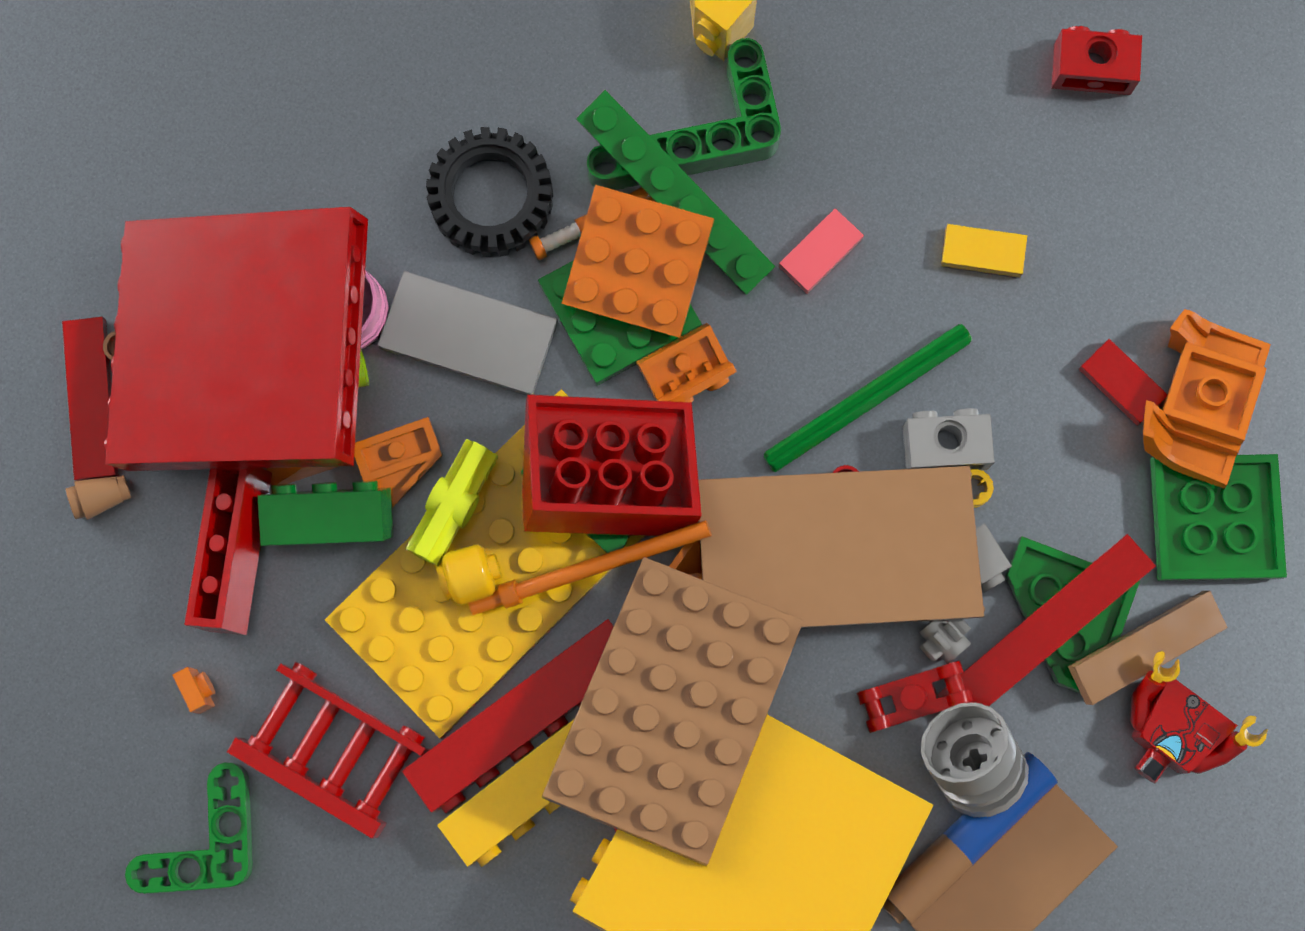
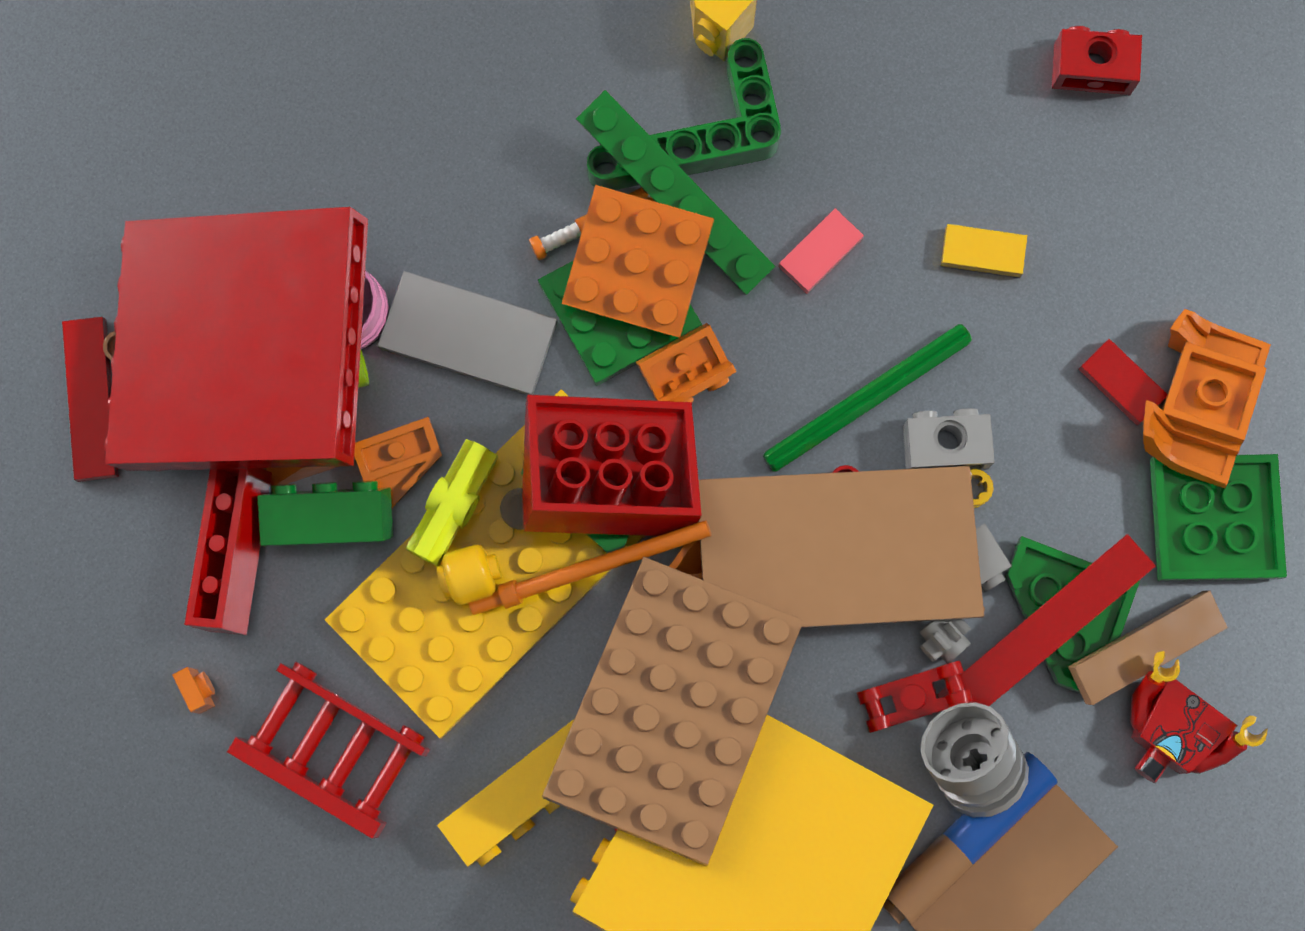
(95, 496): medium nougat cone -> none
(212, 858): green beam -> none
(479, 148): black tyre -> none
(508, 725): red brick -> none
(512, 509): none -> clear smoke plate

